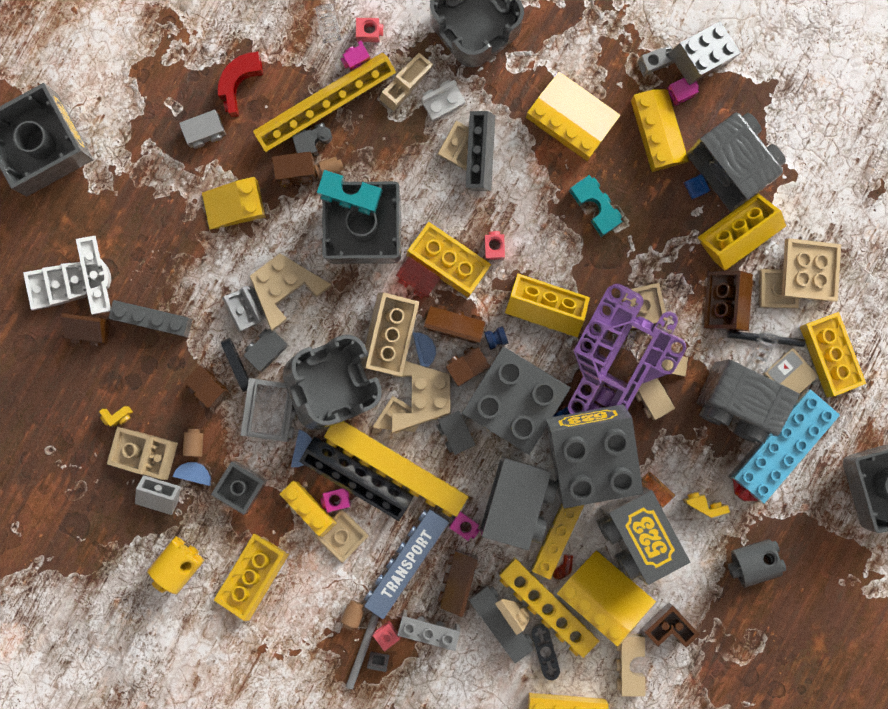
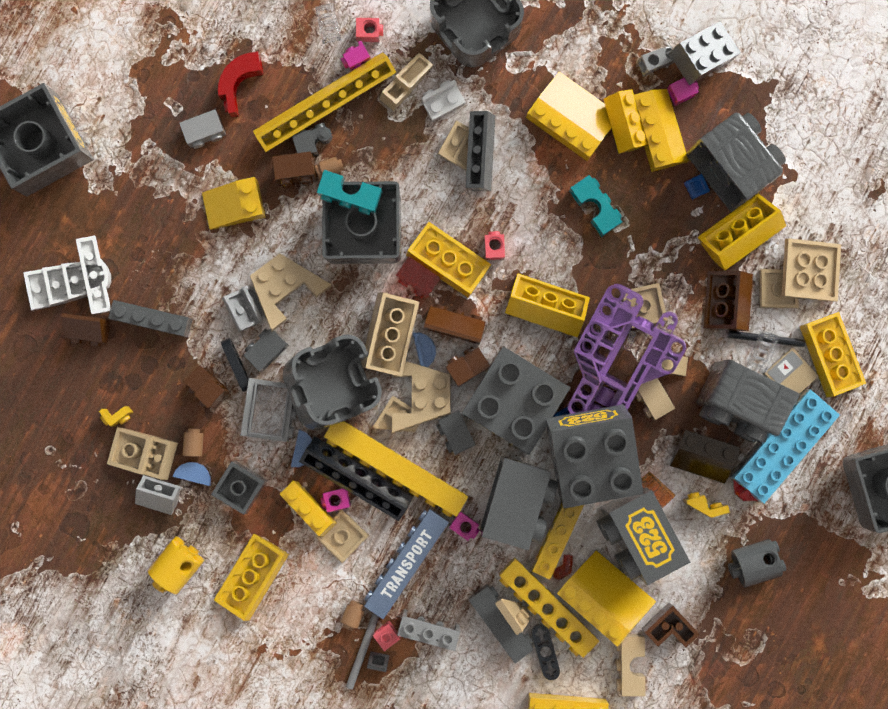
(458, 582): reddish brown slope -> none
(497, 337): dark blue wheel -> none
(625, 121): none -> yellow brick
(704, 456): none -> dark brown slope

